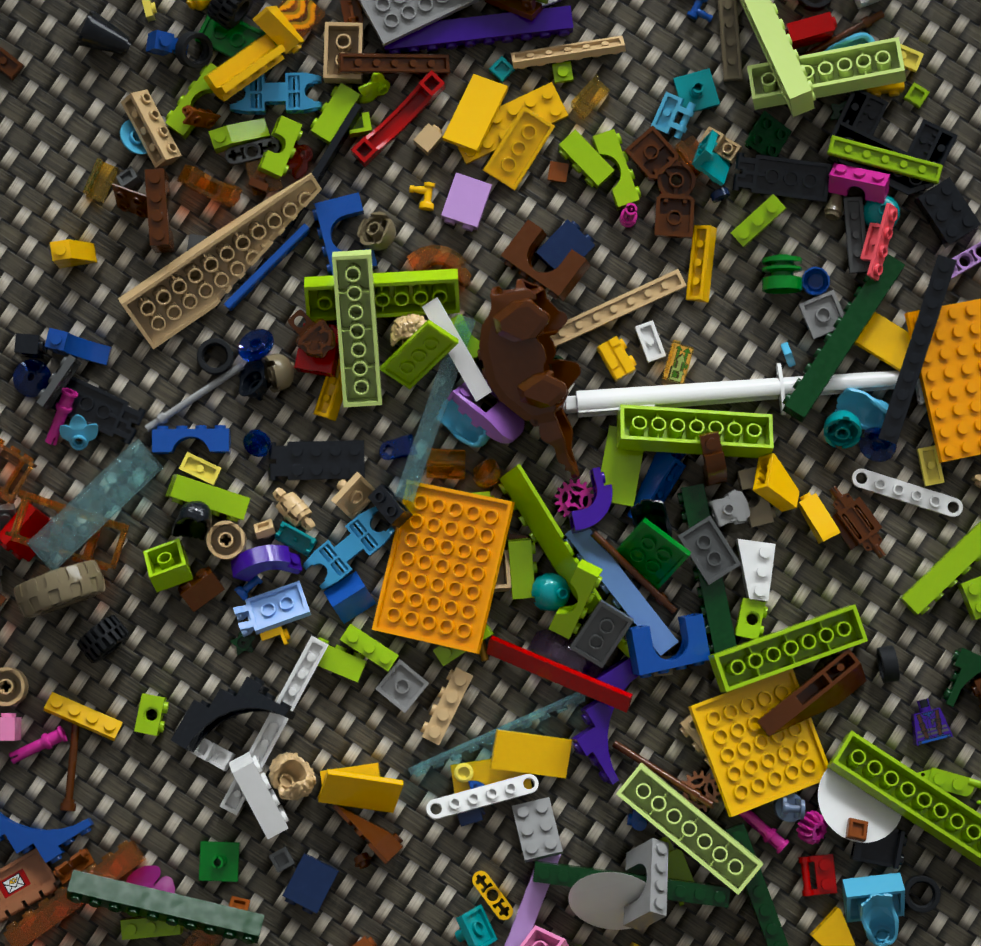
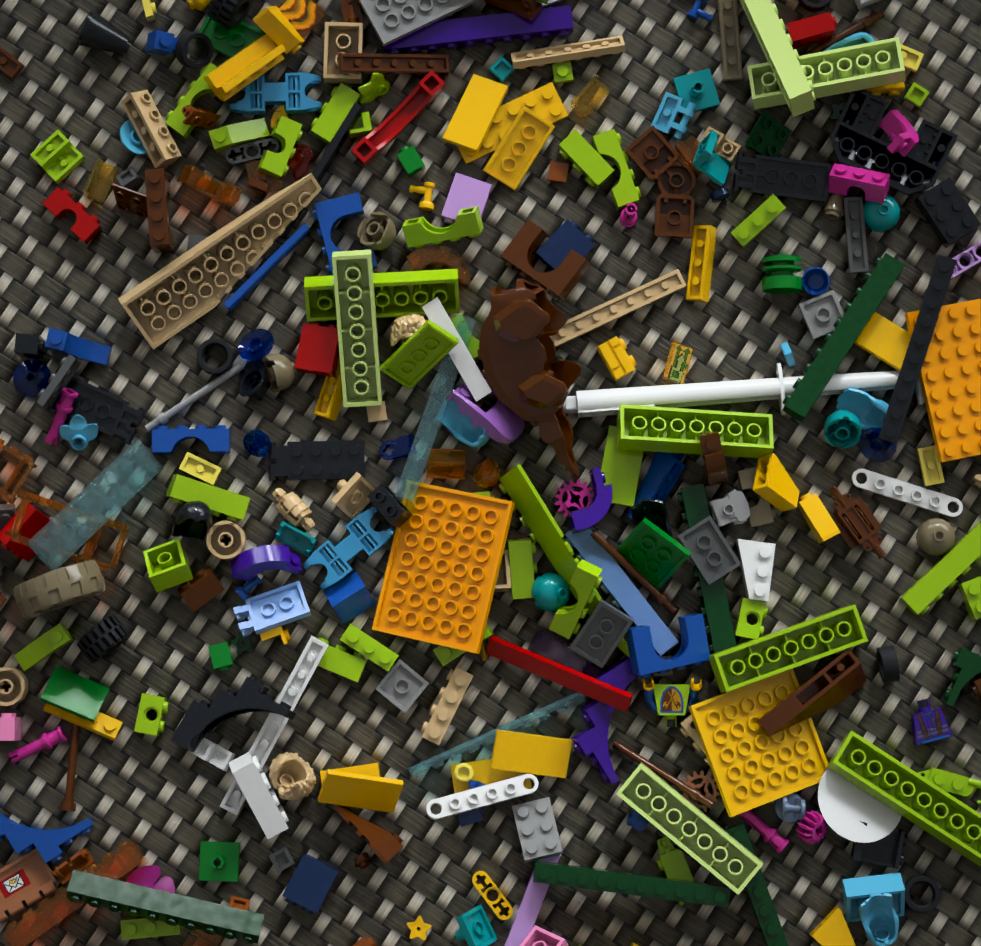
(43, 647): none -> lime slope
(57, 156): none -> lime slope
(61, 203): none -> red arch
(72, 253): yellow slope -> none
(75, 694): none -> green tile
(221, 656): none -> green brick
(264, 529): tan plate -> none
(279, 111): none -> yellow tile
(314, 337): reddish brown piece -> none
(377, 413): none -> tan tile
(410, 160): none -> green brick
(418, 923): none -> yellow plate
(421, 232): none -> lime arch
(428, 138): tan brick -> none
(602, 898): white sticker -> none
(650, 341): white plate -> none
(651, 906): light grey arch -> none
(671, 699): none -> torso
(824, 874): red plate -> none
(857, 829): dark orange tile -> none
(877, 242): coral bracket -> none
(884, 159): lime tile -> none
(900, 131): none -> dark pink arch
(935, 537): none -> dark tan cylinder

